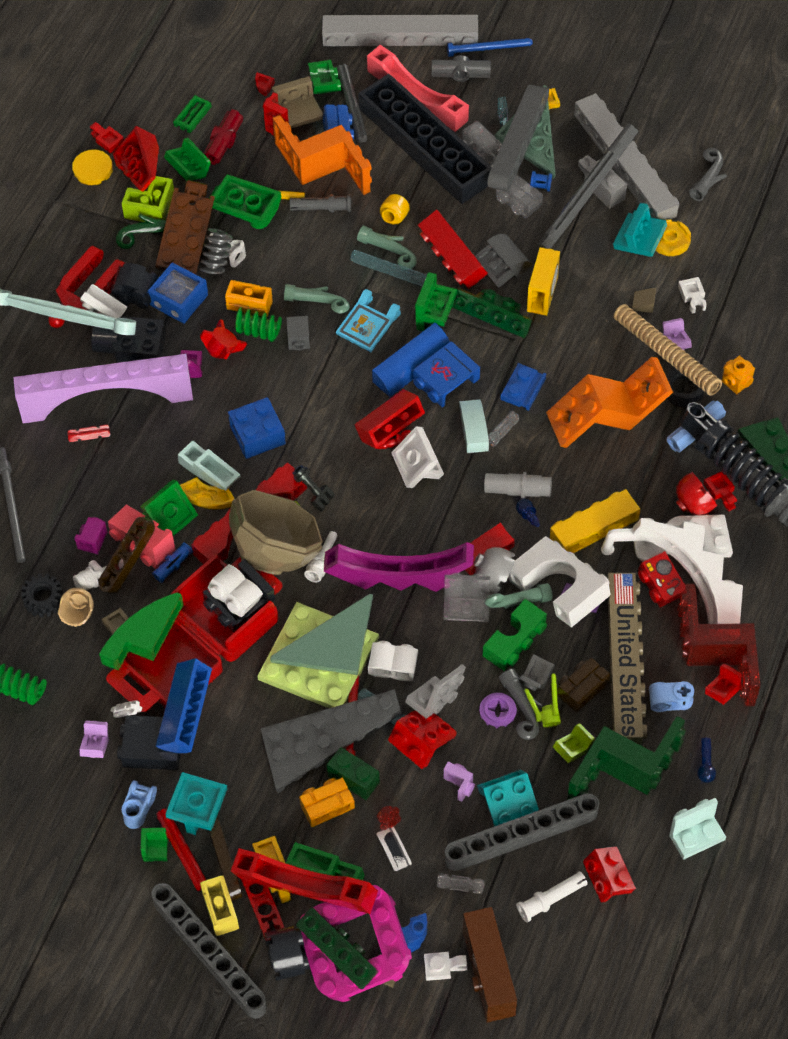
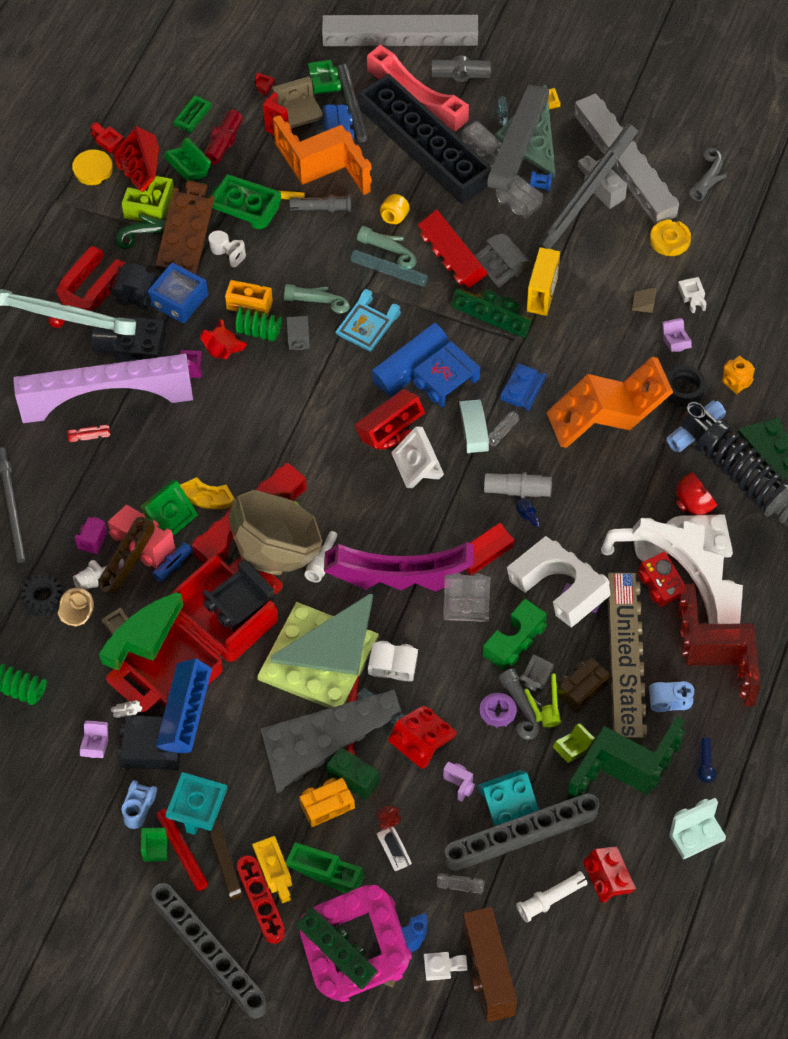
(102, 302): white bracket -> none
(207, 466): light aqua slope -> none
(217, 252): dark grey piece -> none
(219, 905): light yellow brick -> none
(235, 590): white brick -> none
(256, 427): blue piece -> none
(286, 953): black brick -> none
(302, 474): pearl dark grey hinge -> none
(327, 888): red arch -> none
(433, 303): green bracket -> none
(436, 693): light grey bracket -> none
(451, 49): blue bar -> none
(494, 563): light grey cylinder -> none
(541, 593): sand green plant -> none
(594, 523): yellow brick -> none
(640, 232): teal bracket -> none
(668, 350): tan piece -> none
(721, 487): red plate -> none
(724, 685): red bracket -> none

